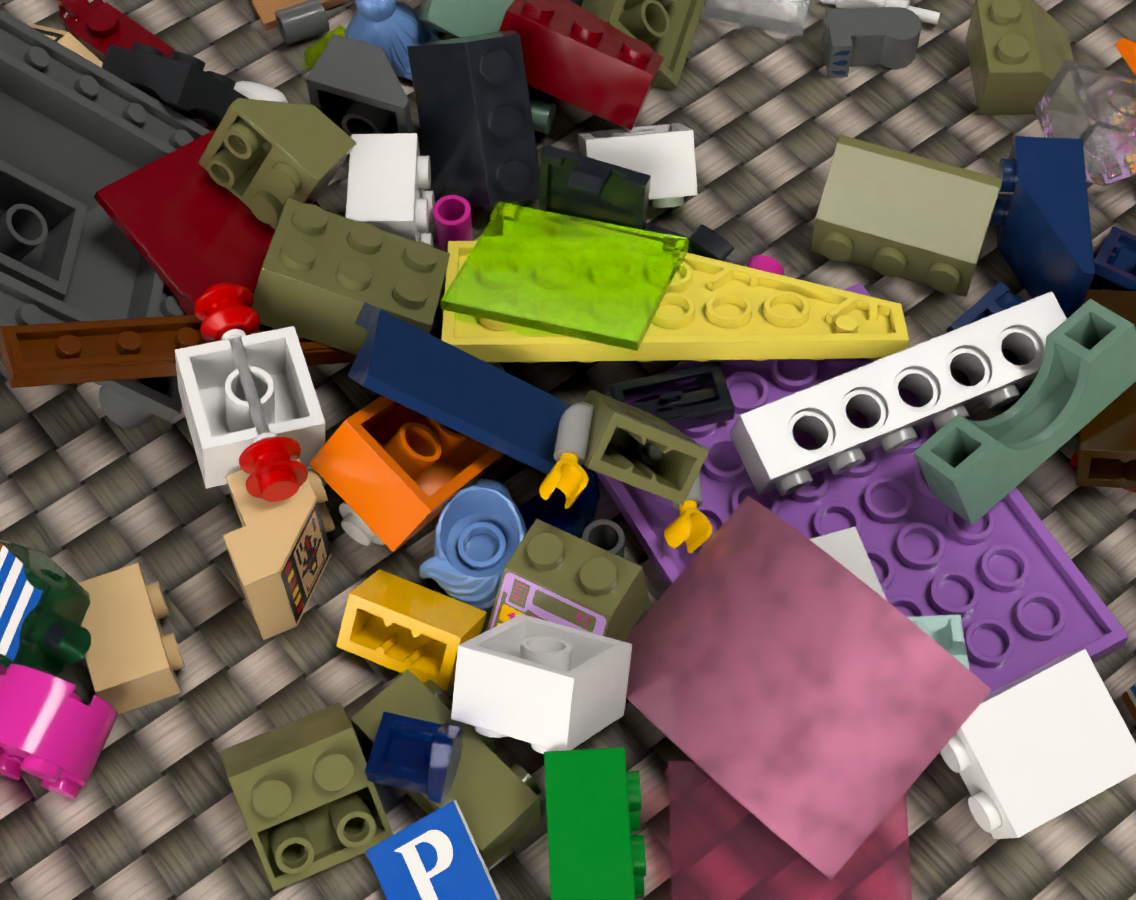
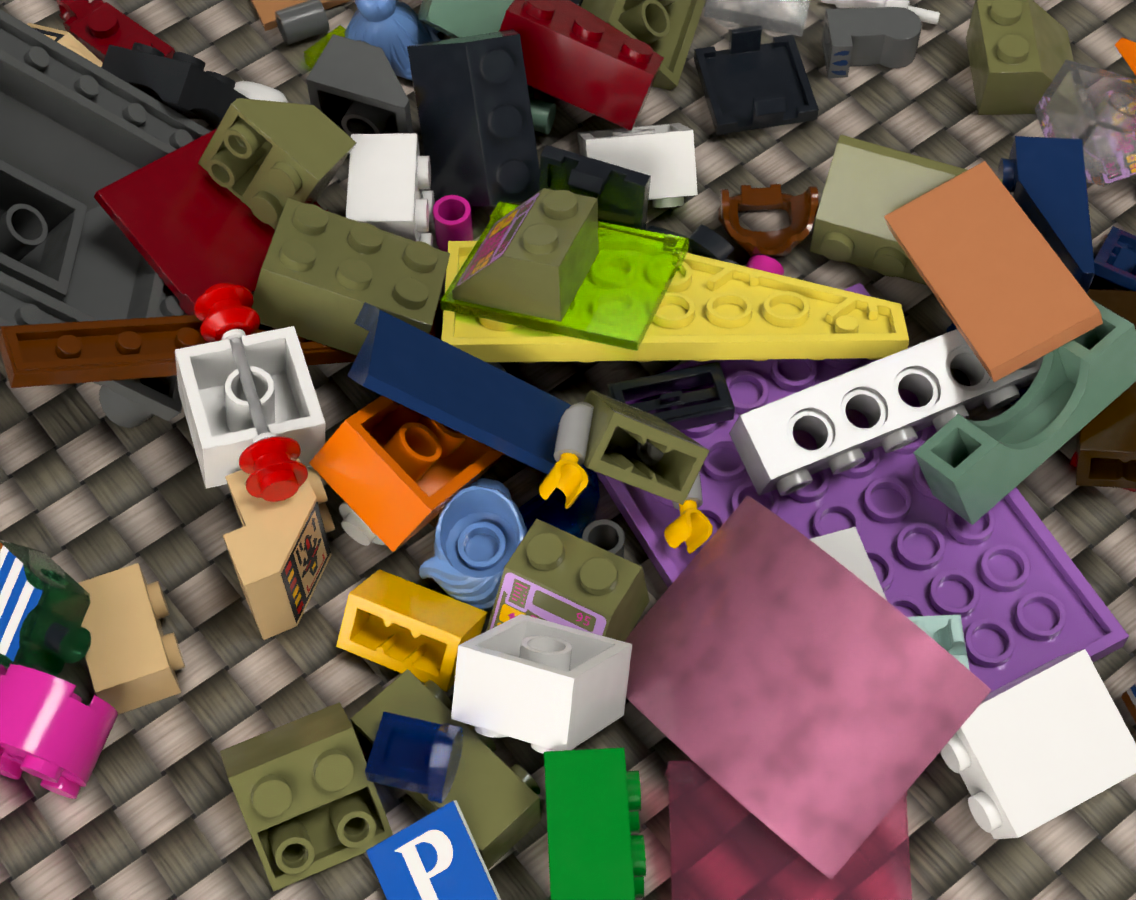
(535, 256): none -> olive slope
(755, 82): none -> black piece
(775, 243): none -> reddish brown helmet
(992, 271): none -> nougat tile

